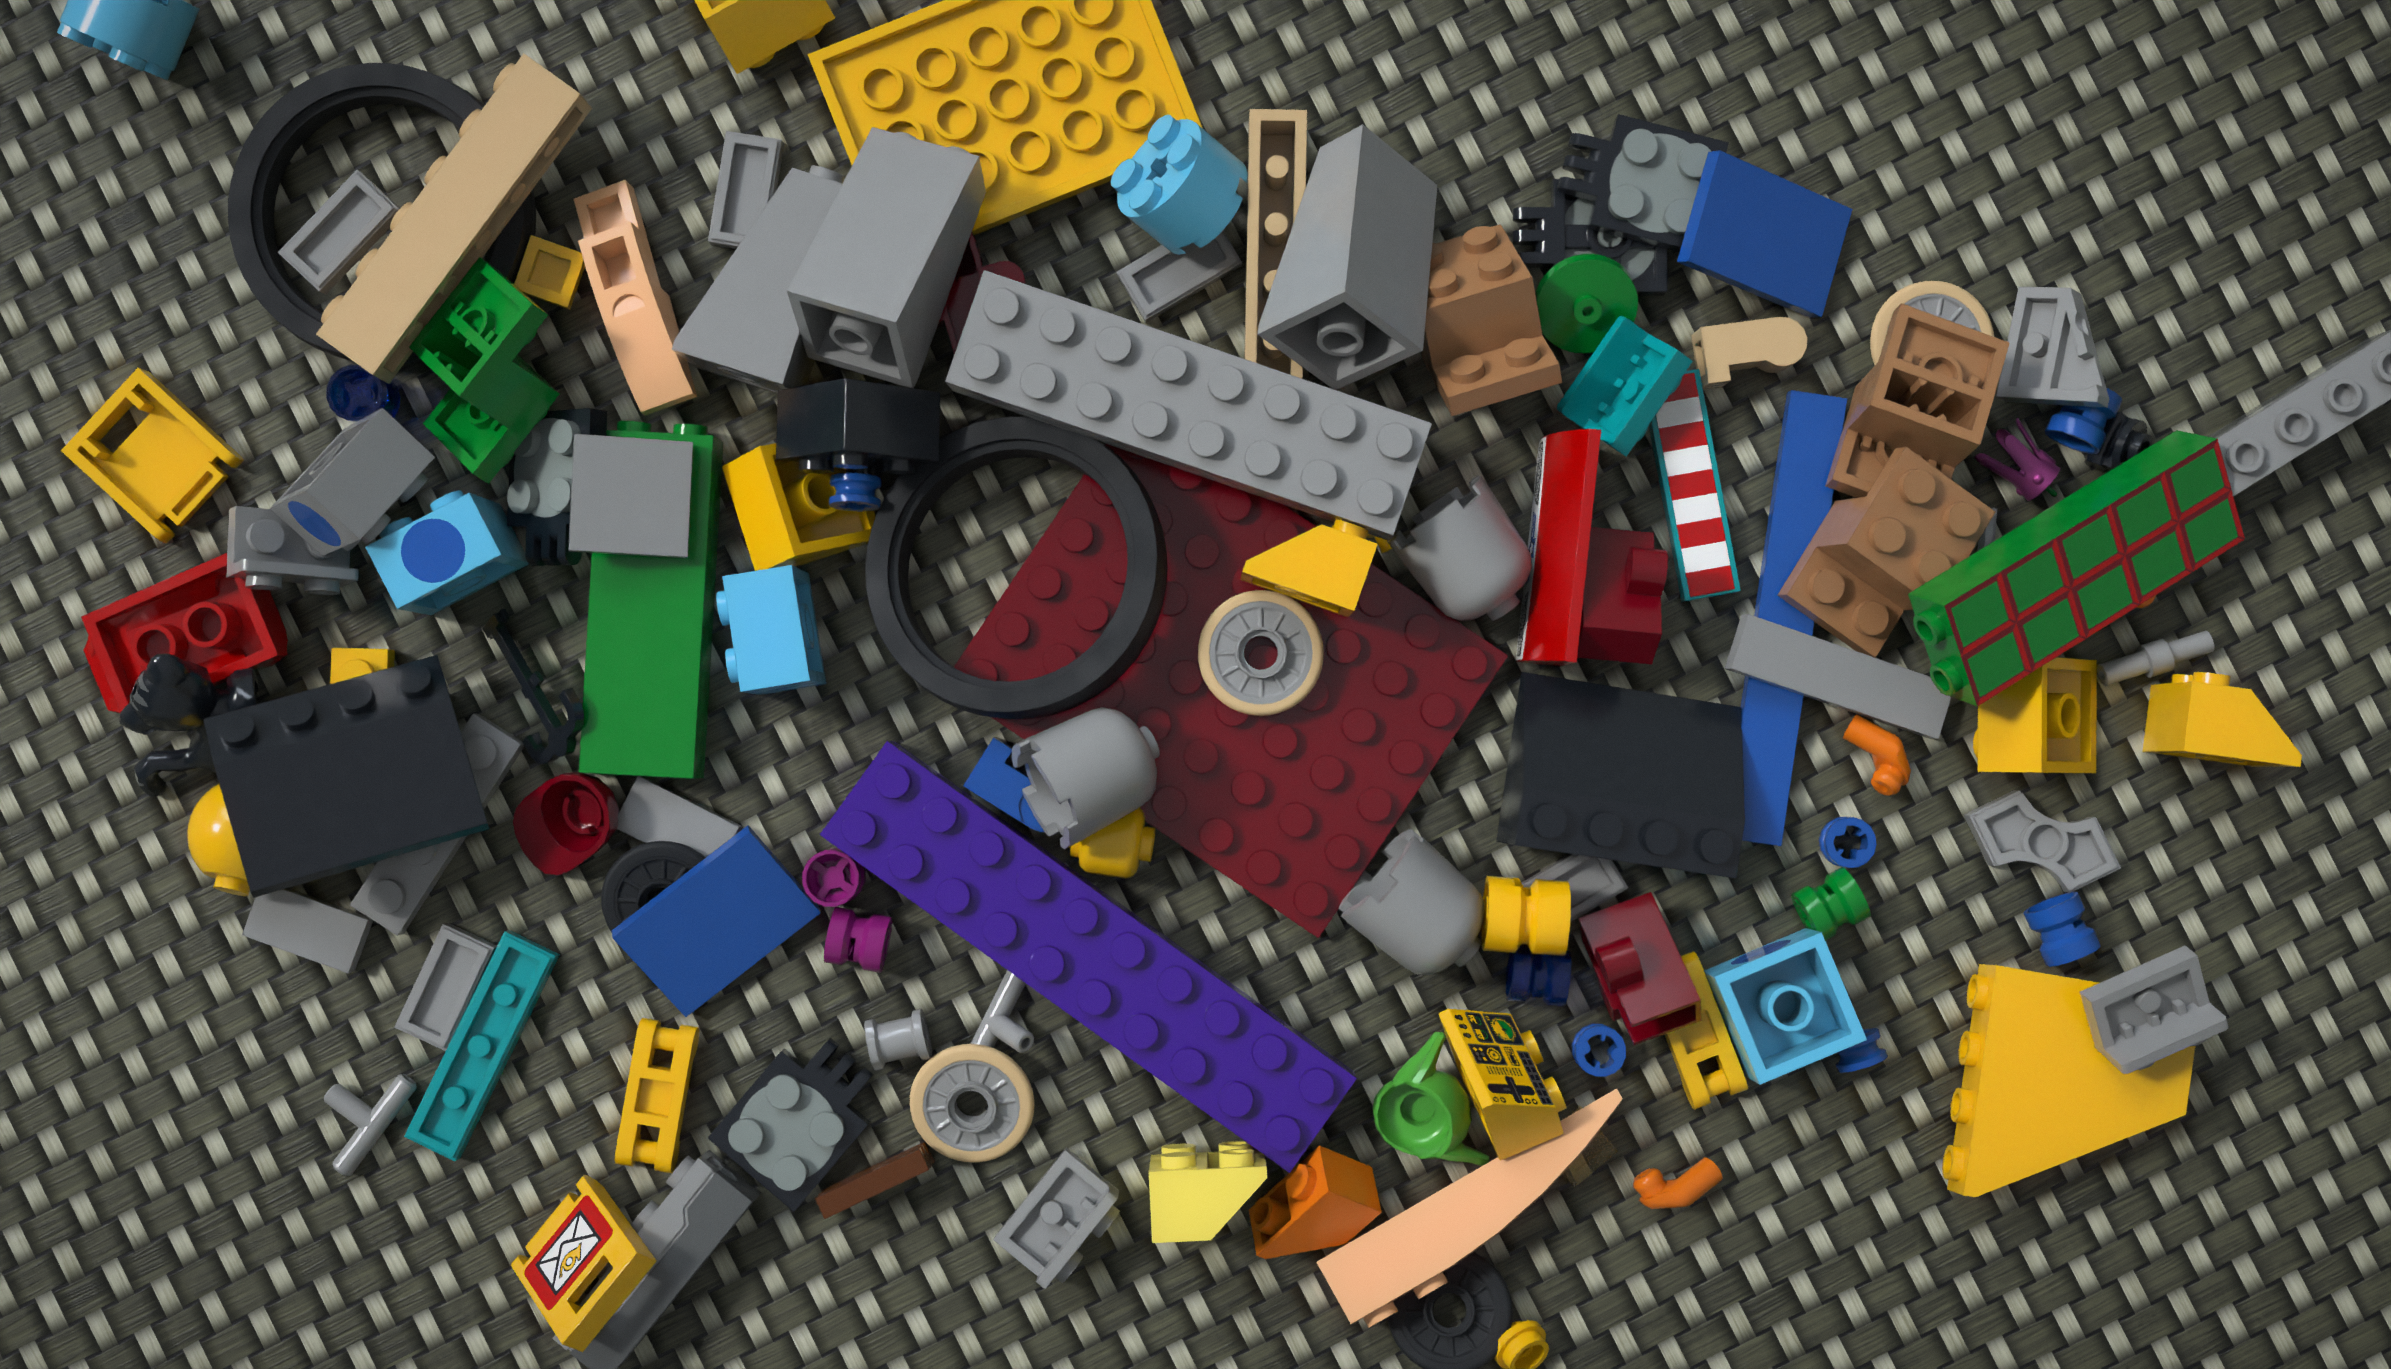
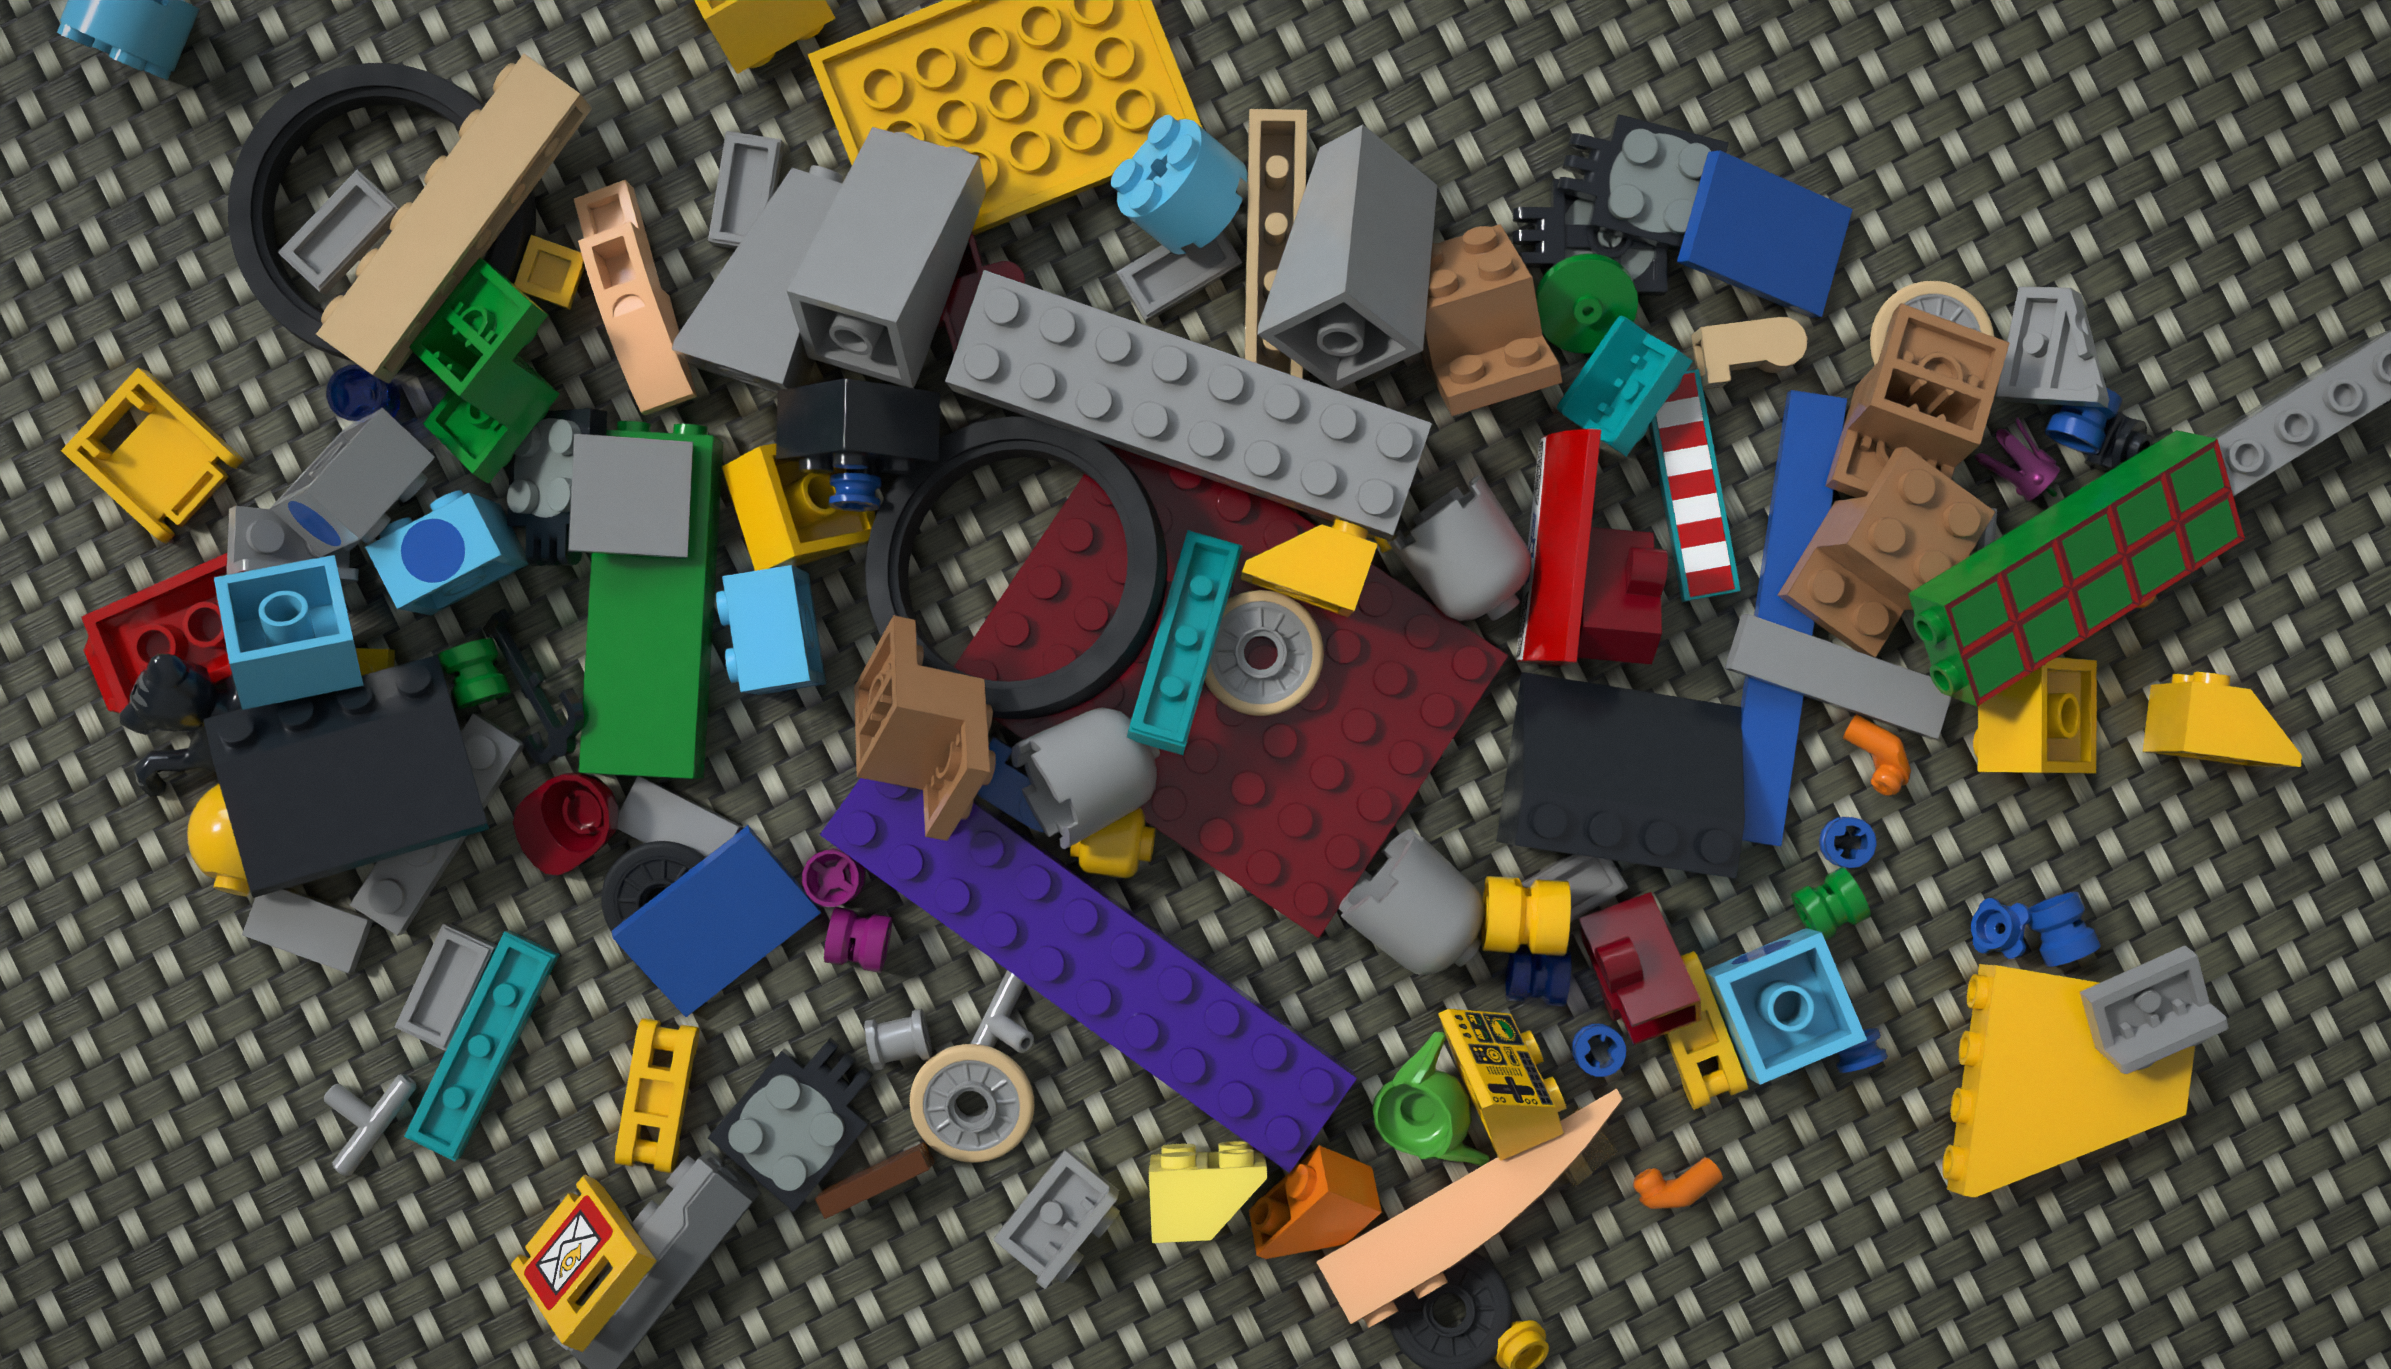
(287, 632): none -> medium azure brick
(474, 673): none -> green wheel
(922, 728): none -> medium nougat bracket
(1184, 643): none -> teal tile
(1986, 926): none -> blue plate
(2015, 831): light grey tile -> none
(2155, 658): light grey bar -> none

